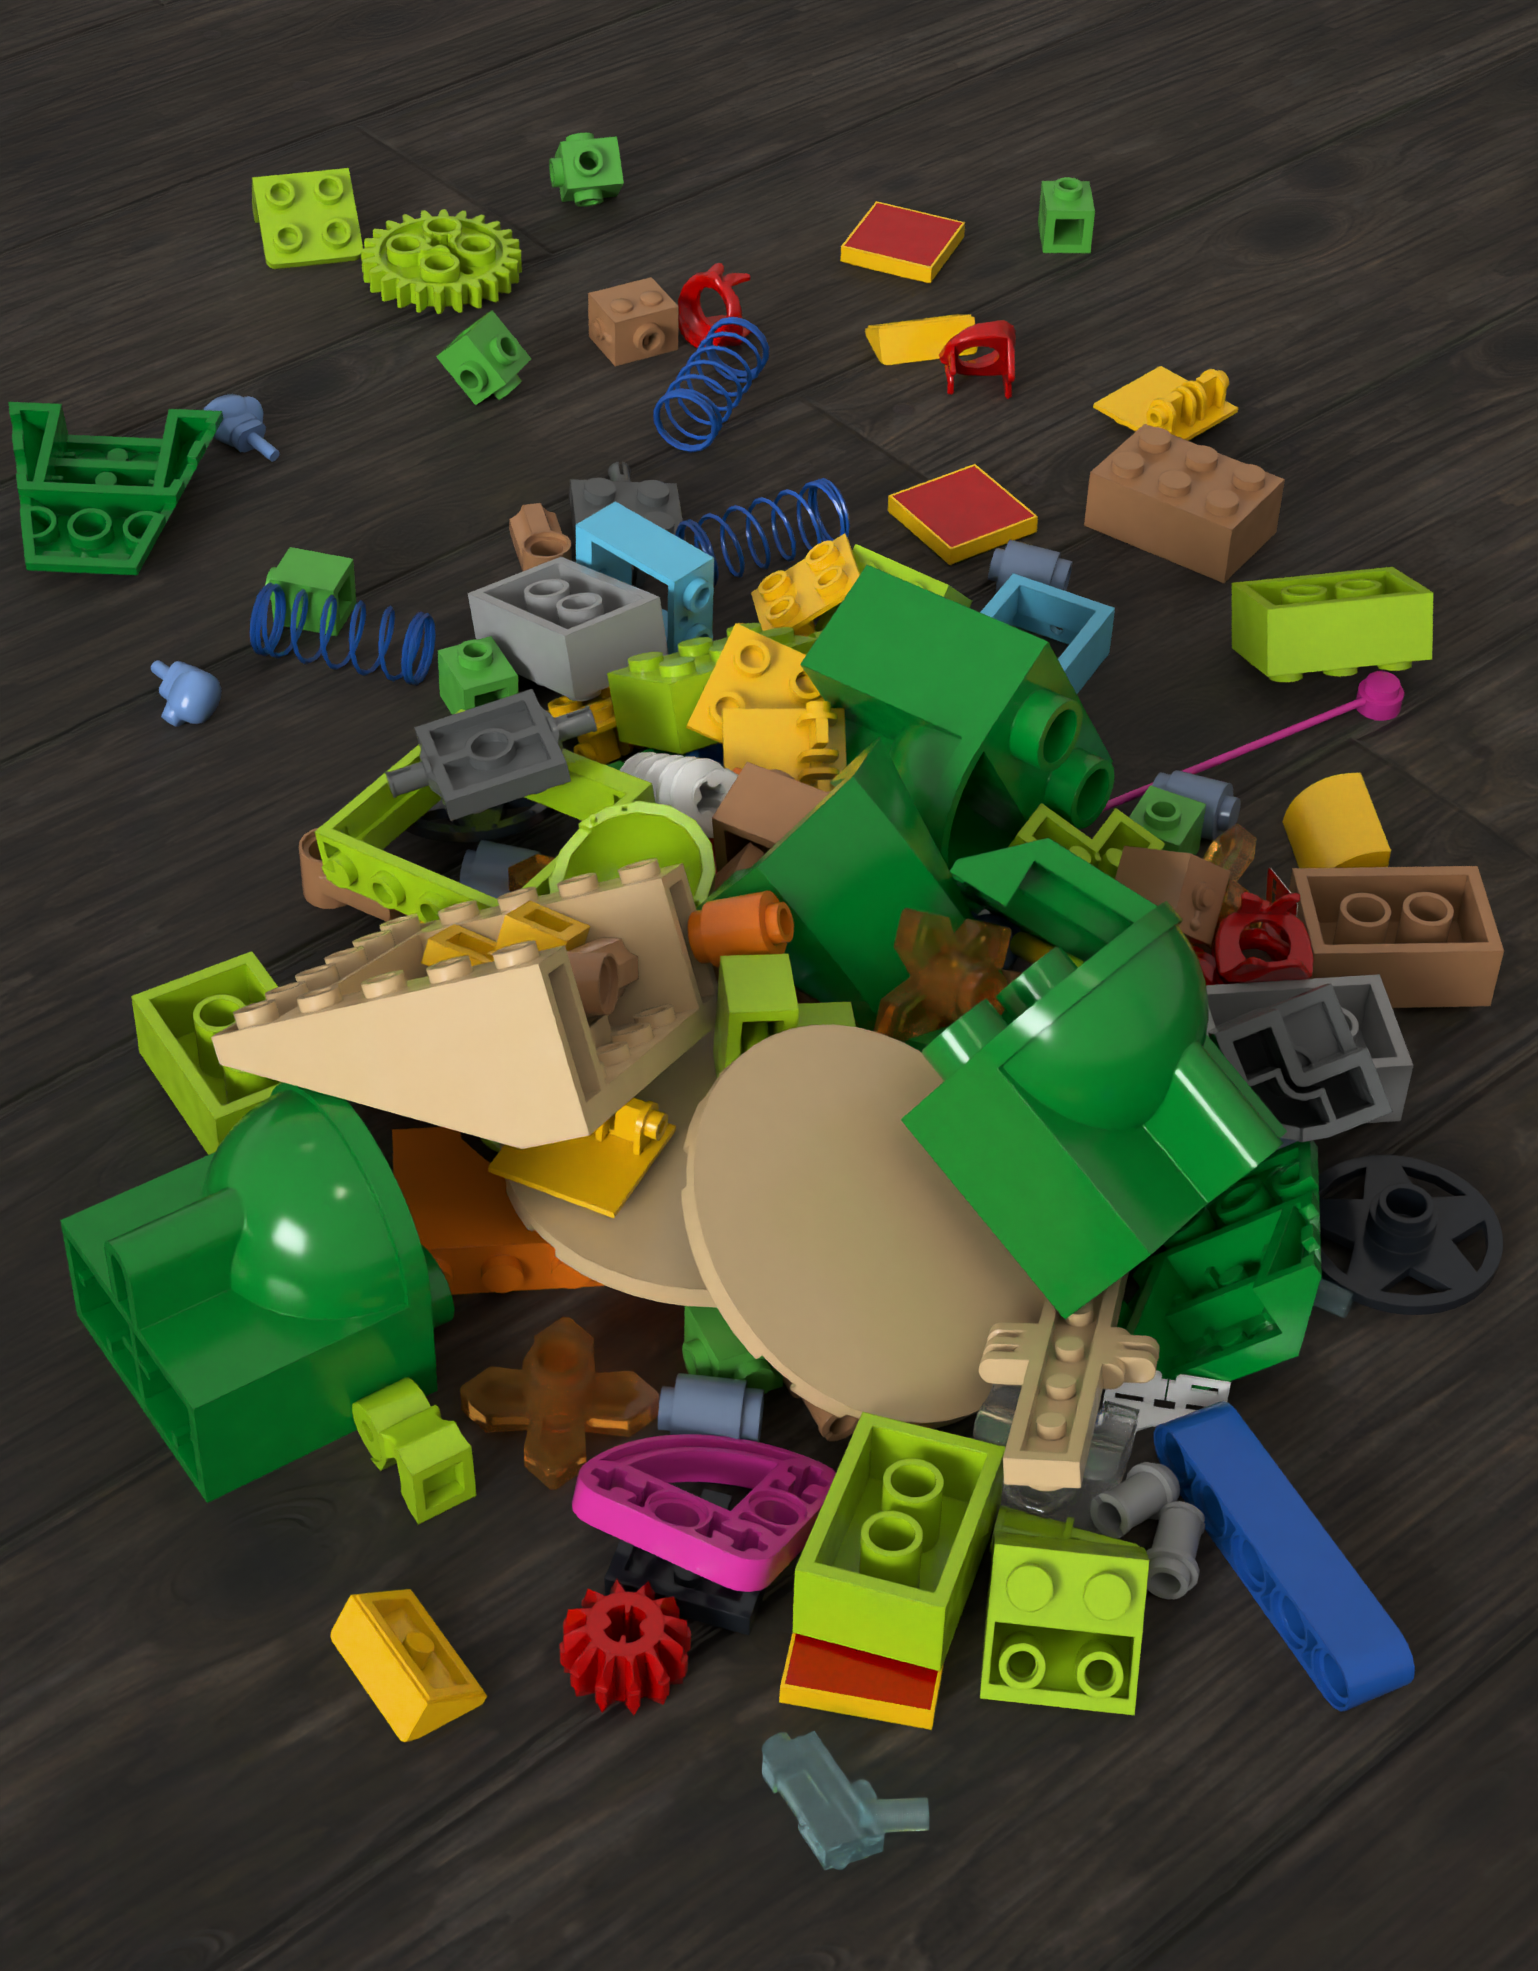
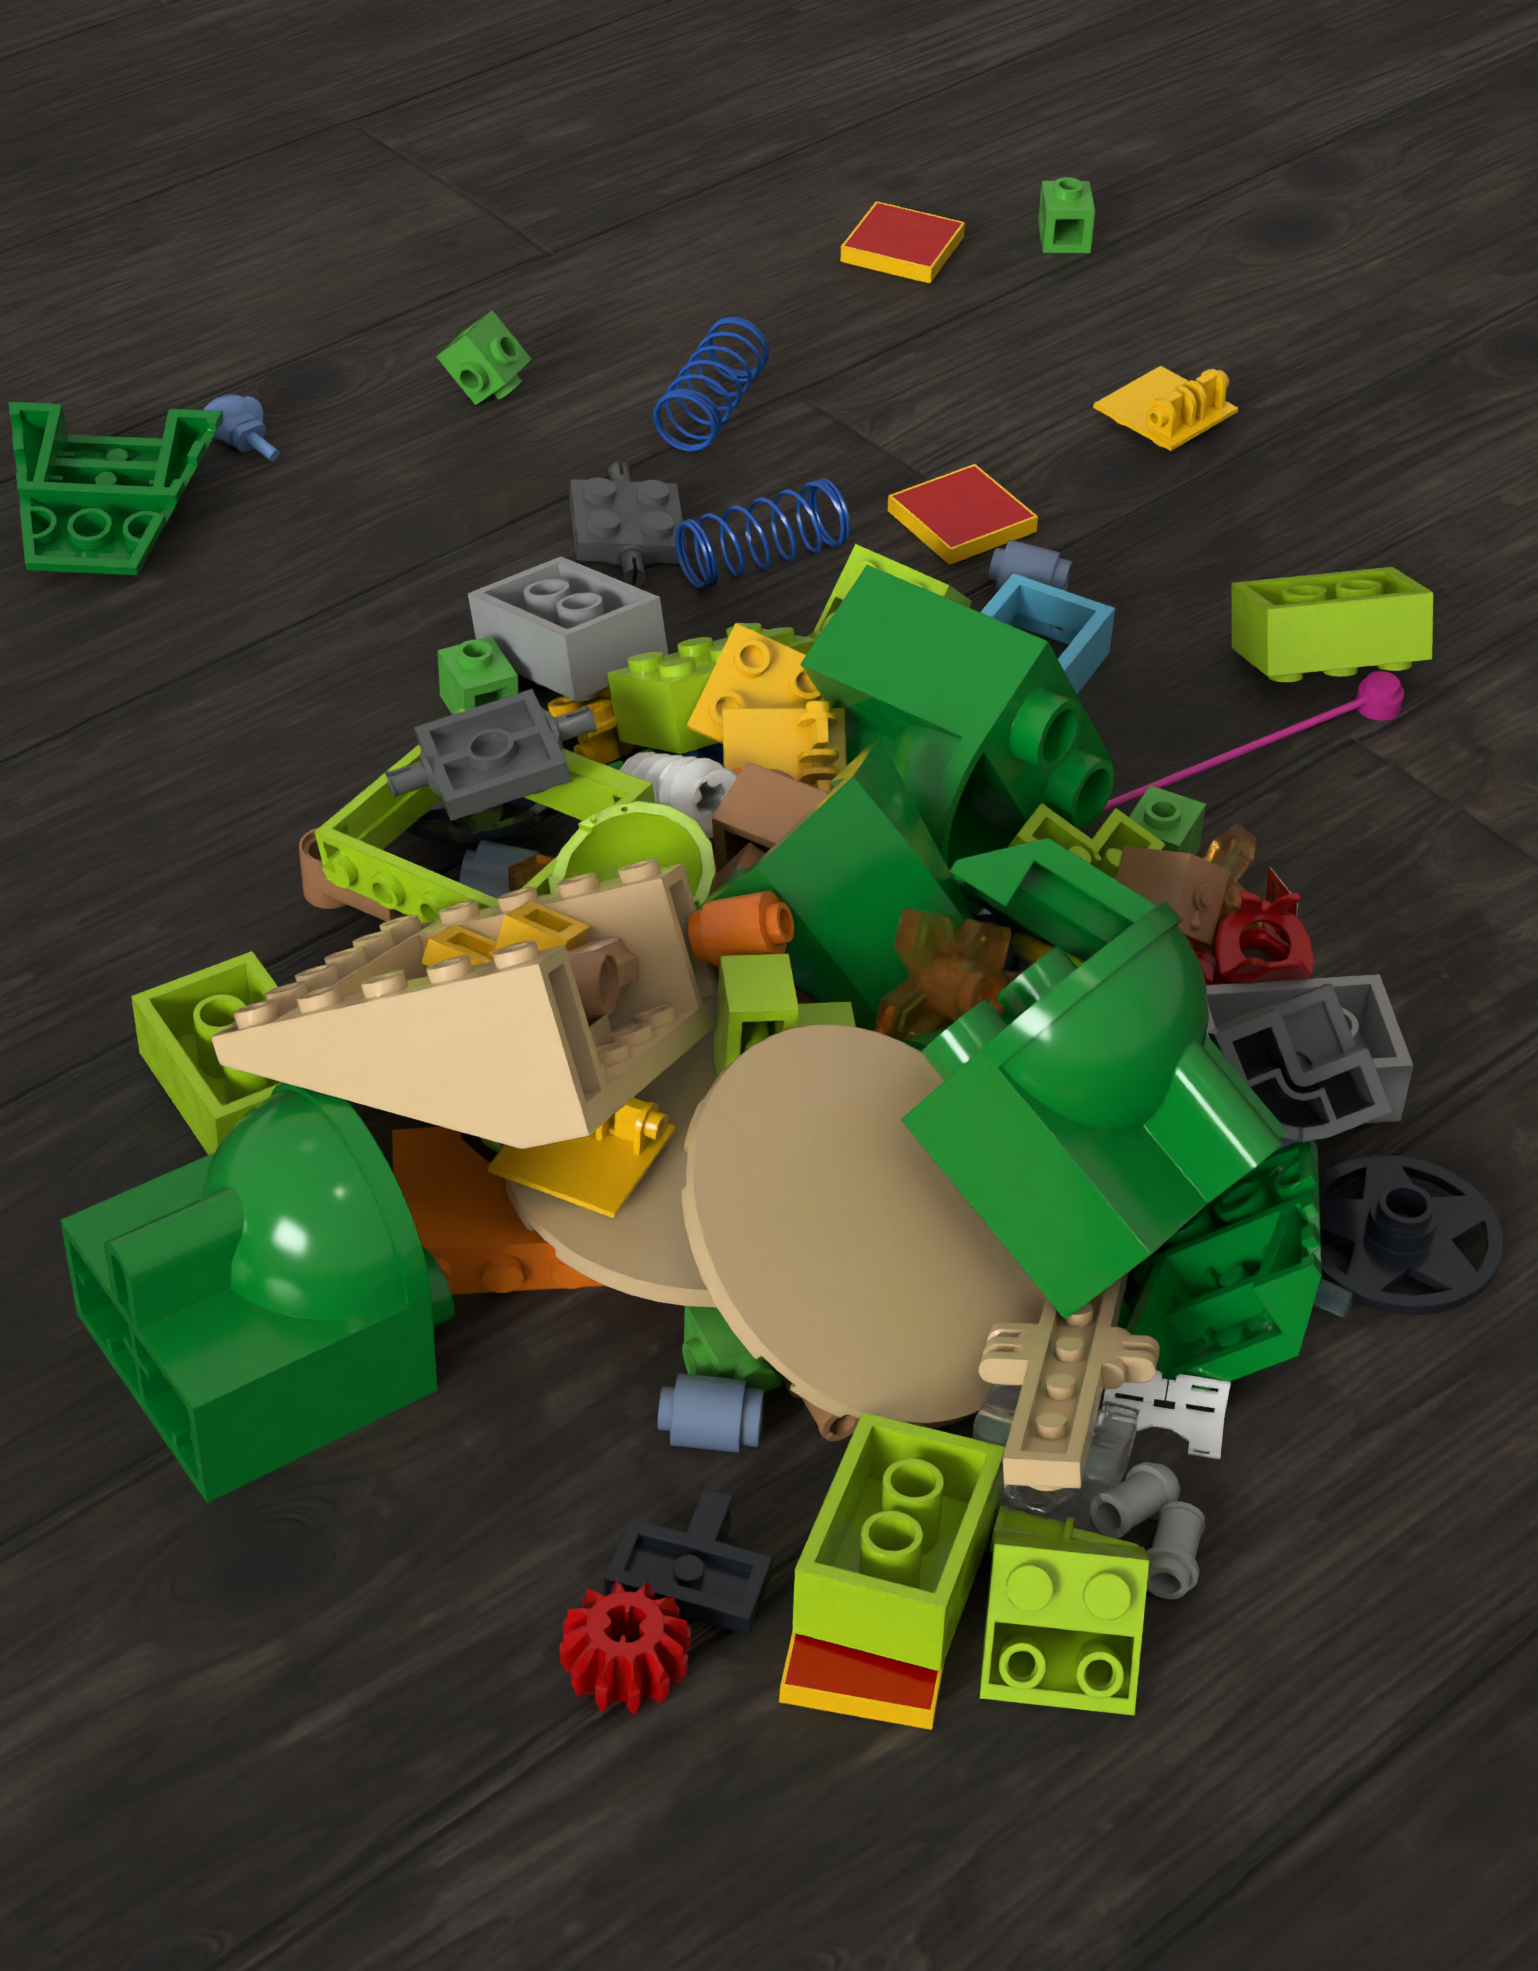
(189, 692): medium blue piece -> none
(307, 218): lime bracket -> none
(320, 577): bright green brick -> none
(404, 1662): yellow slope -> none
(409, 650): blue piece -> none
(429, 1451): lime leg -> none
(441, 261): lime gear -> none
(538, 536): medium nougat piece -> none
(558, 1401): clear orange plant -> none
(587, 169): bright green brick -> none
(621, 538): medium azure window -> none
(633, 321): medium nougat head -> none
(693, 322): red piece -> none
(741, 1549): dark pink beam -> none
(807, 588): yellow hinge -> none
(834, 1817): clear light blue piece -> none
(916, 338): yellow slope -> none
(996, 335): red piece -> none
(1184, 502): medium nougat brick -> none
(1221, 806): sand blue brick -> none
(1285, 1557): blue beam -> none
(1336, 825): yellow brick -> none
(1412, 925): medium nougat brick -> none

